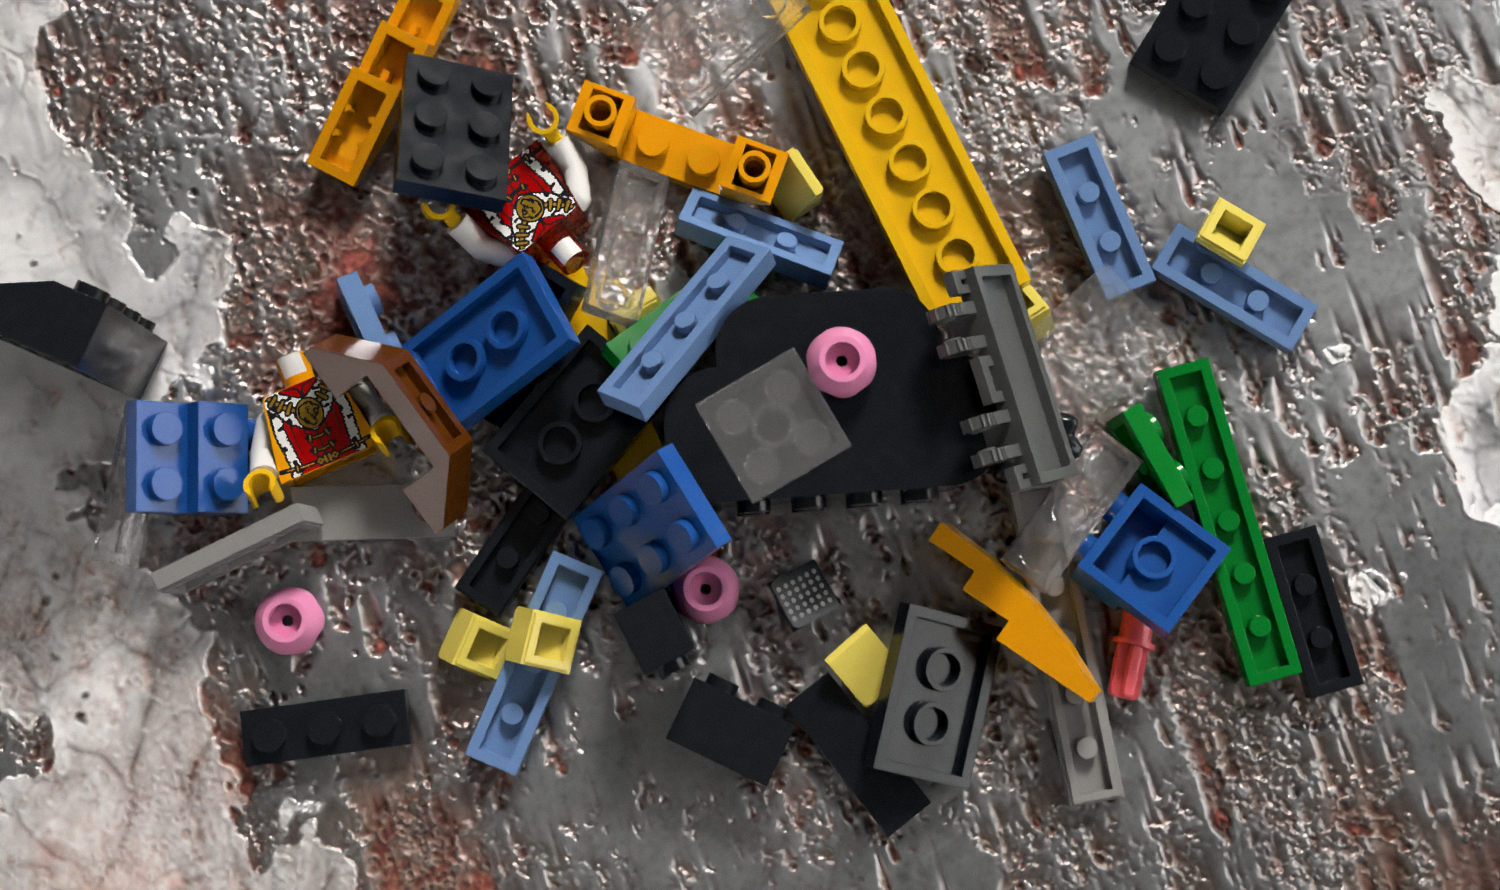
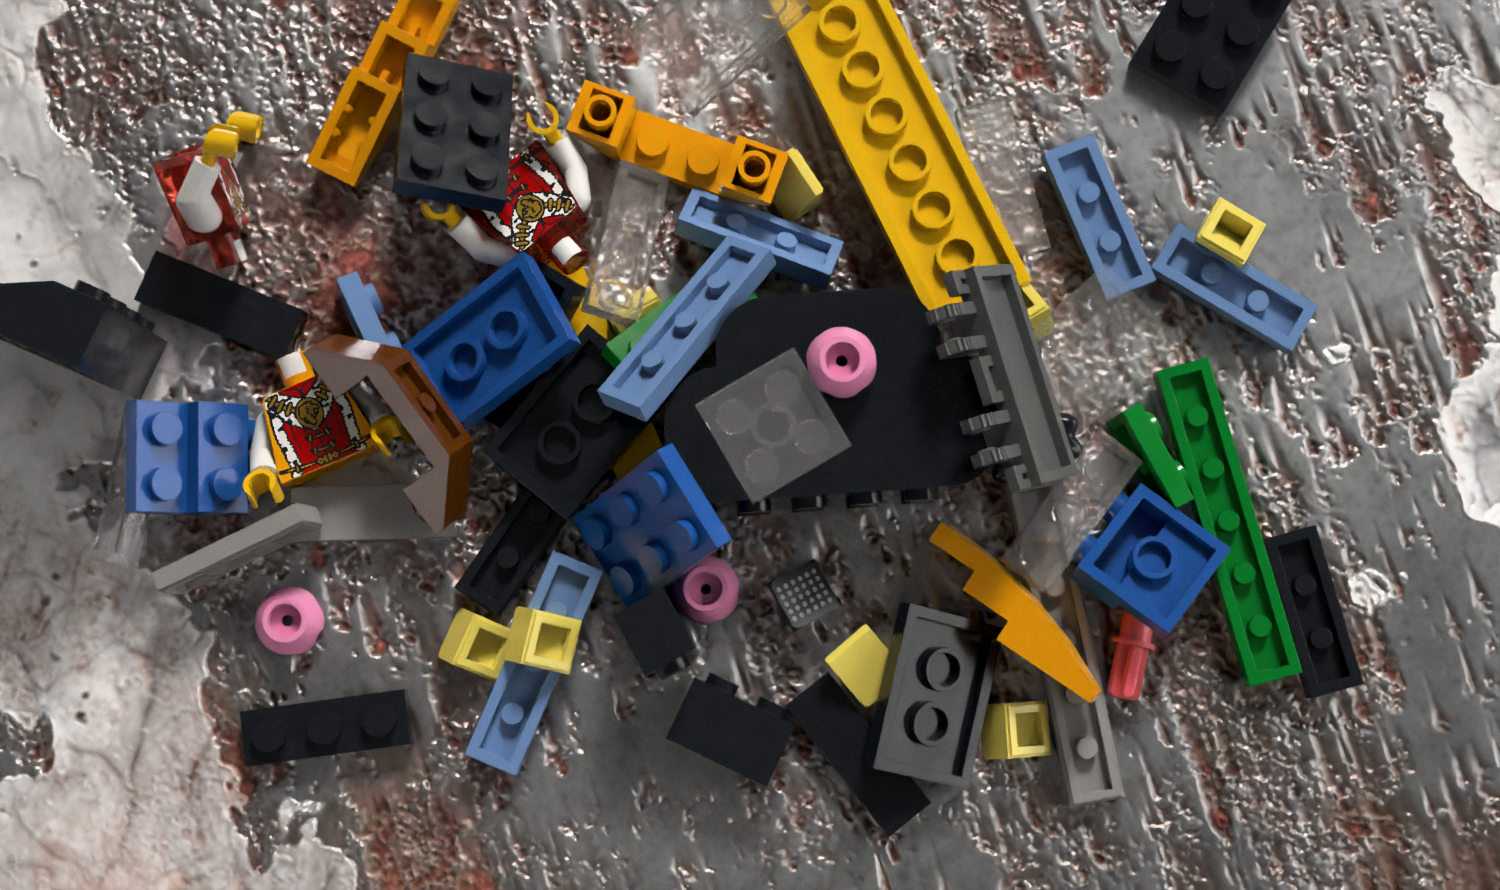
(206, 188): none -> torso
(220, 306): none -> black tile
(999, 160): none -> clear plate
(1016, 730): none -> light yellow slope

